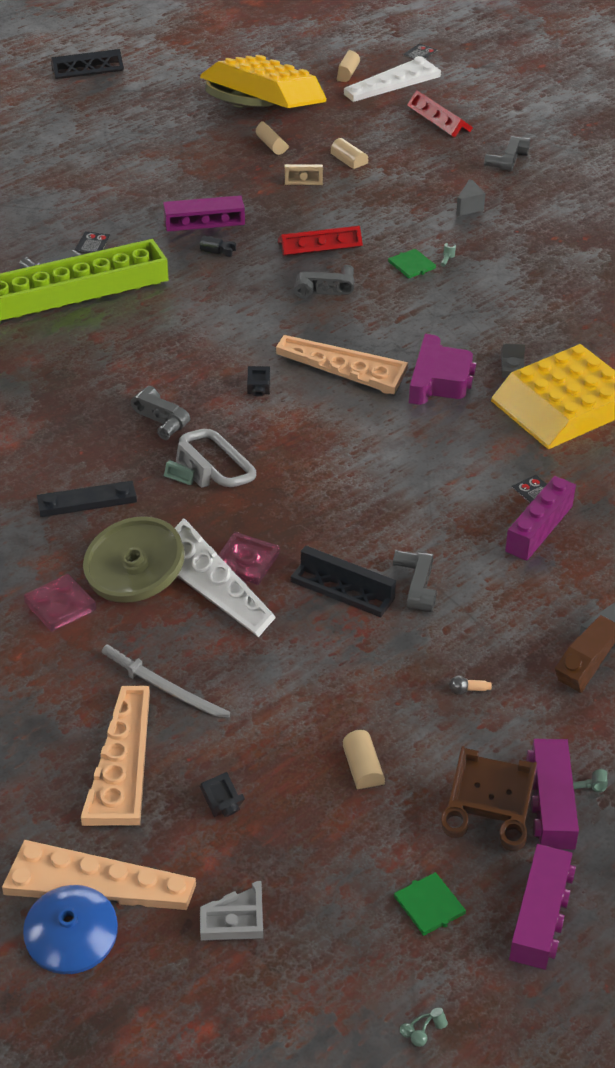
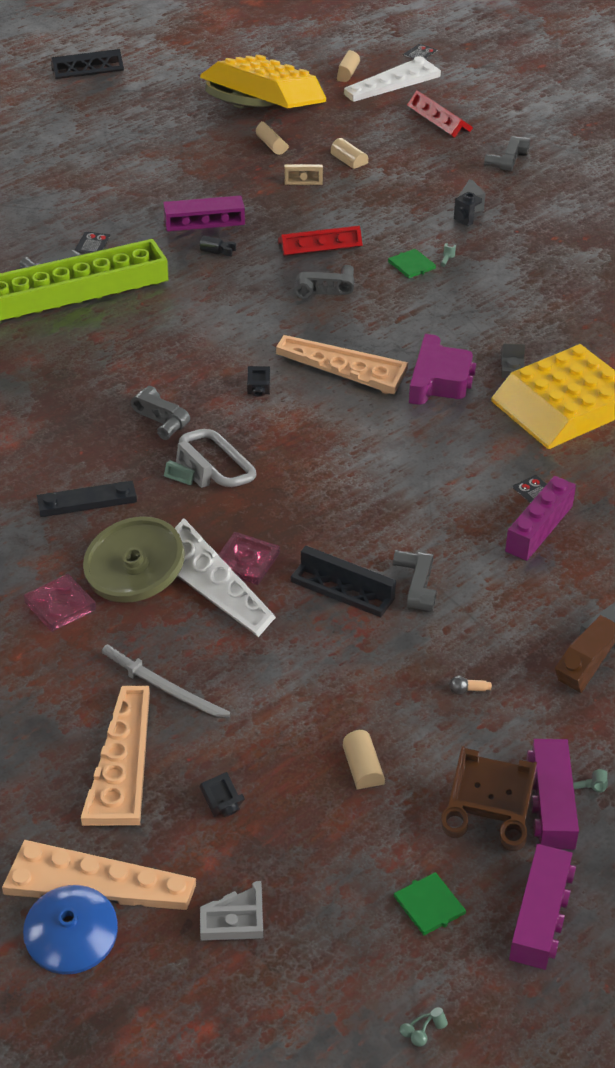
(465, 208): none -> black bracket

